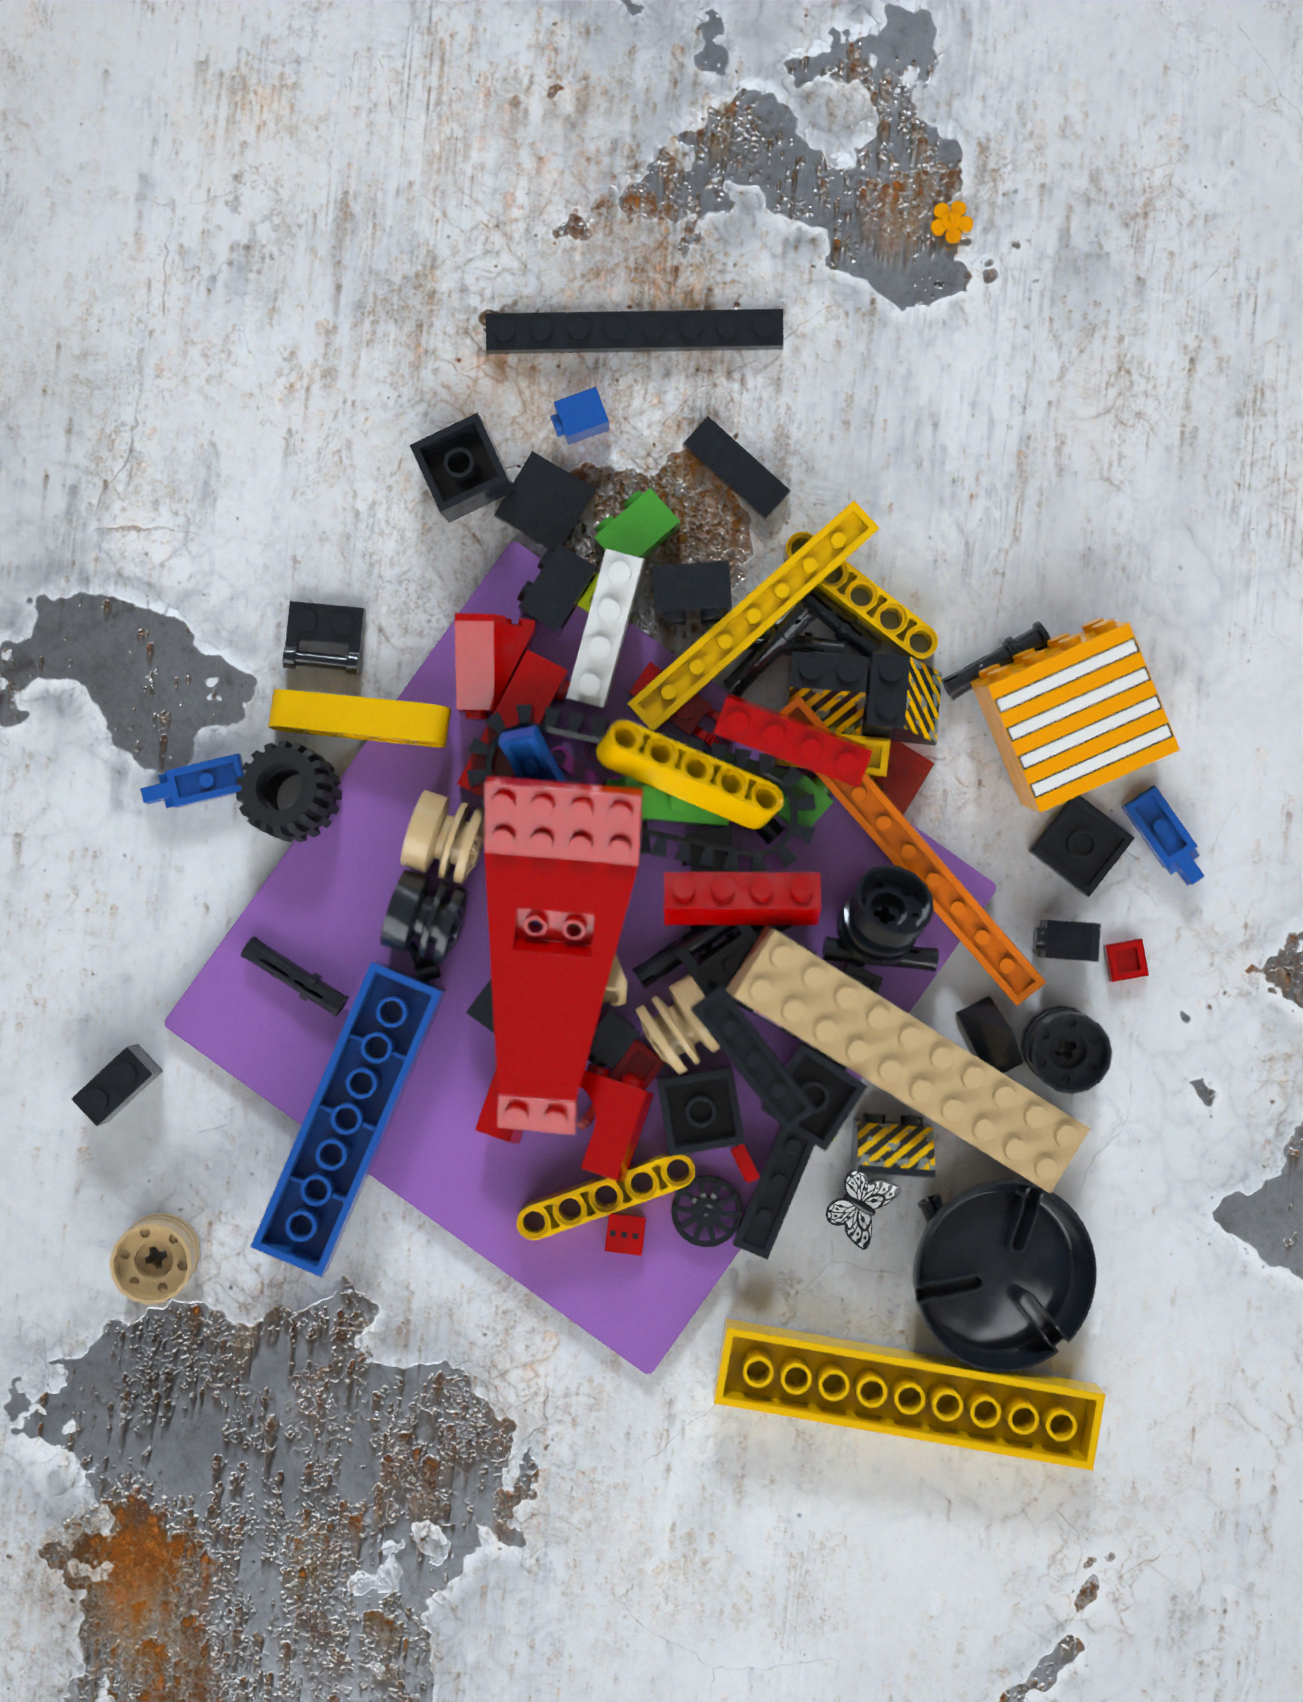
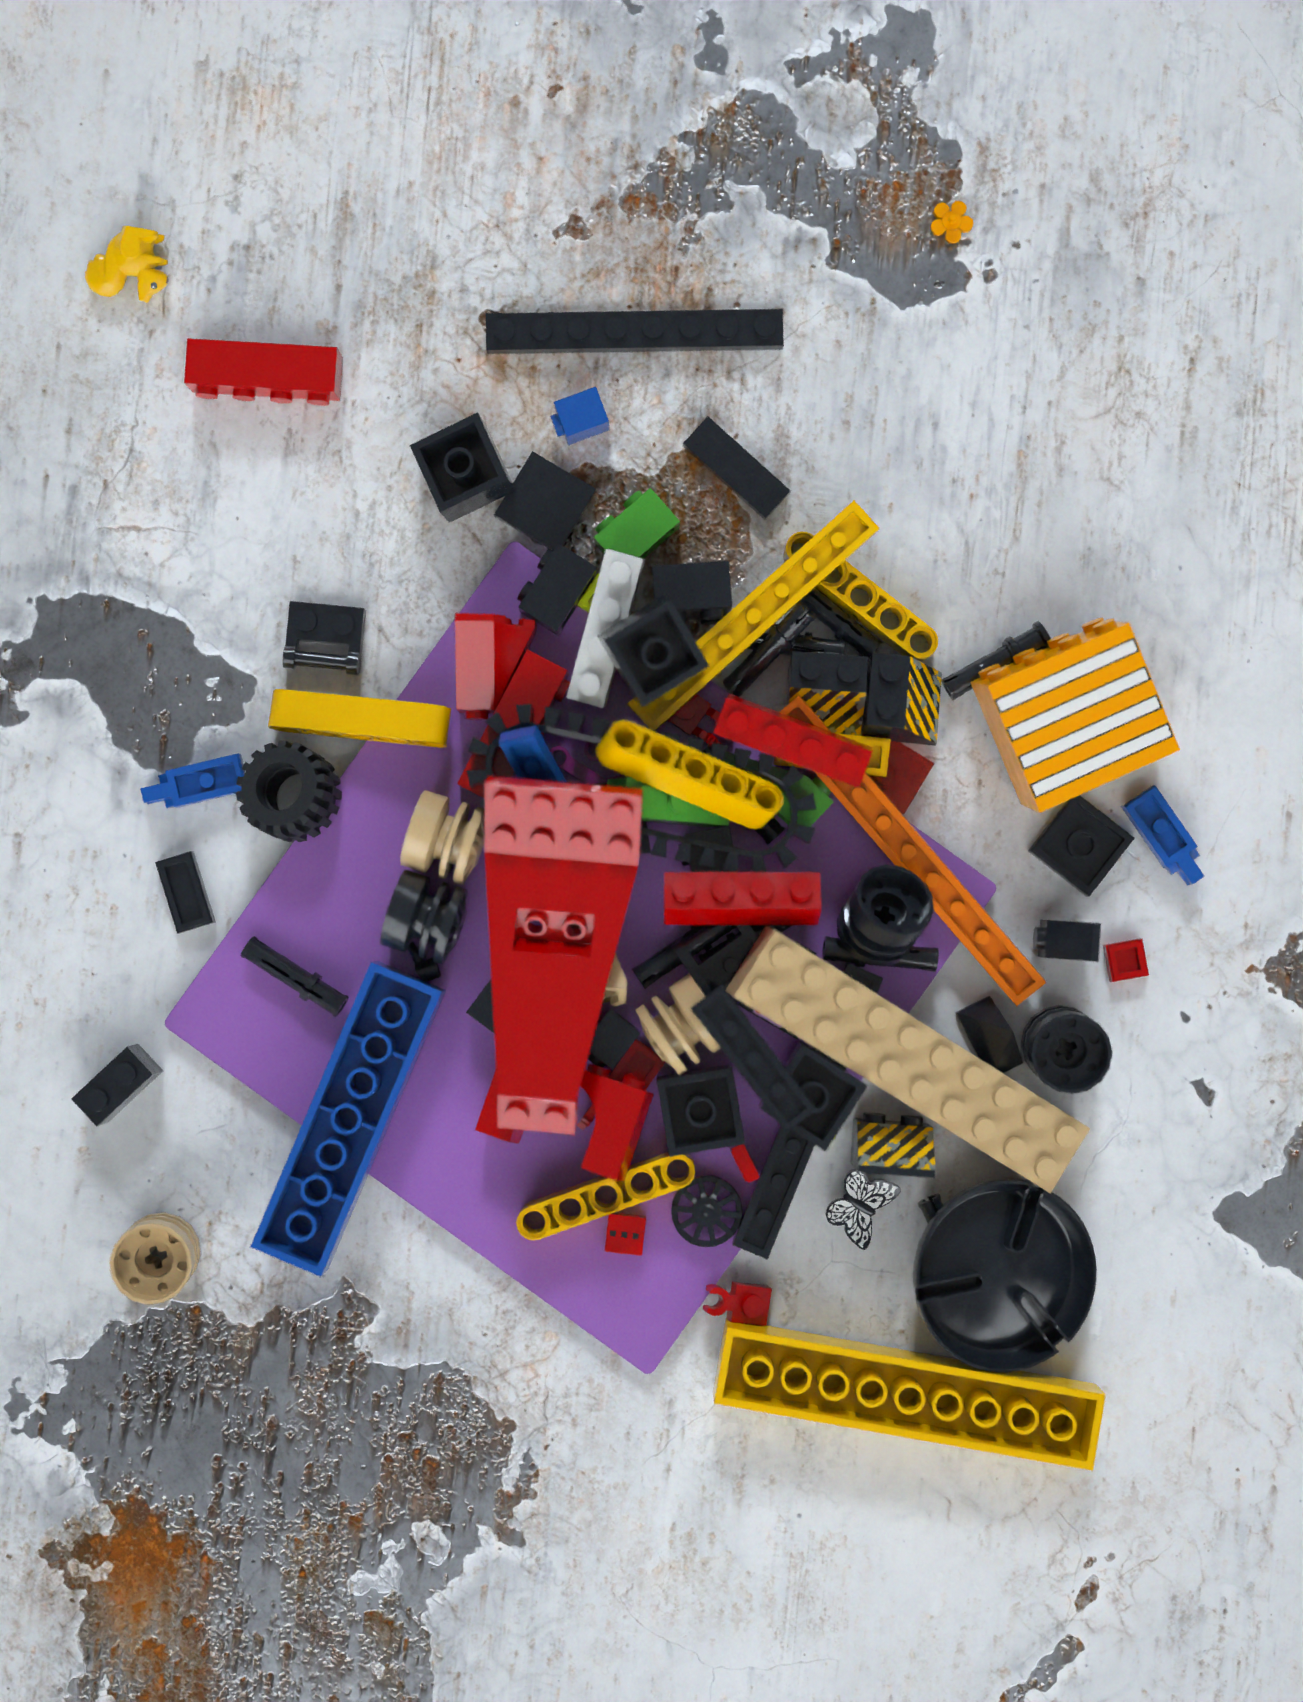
(128, 255): none -> yellow animal
(185, 892): none -> black tile
(263, 371): none -> red brick
(653, 650): none -> black brick
(744, 1303): none -> red plate

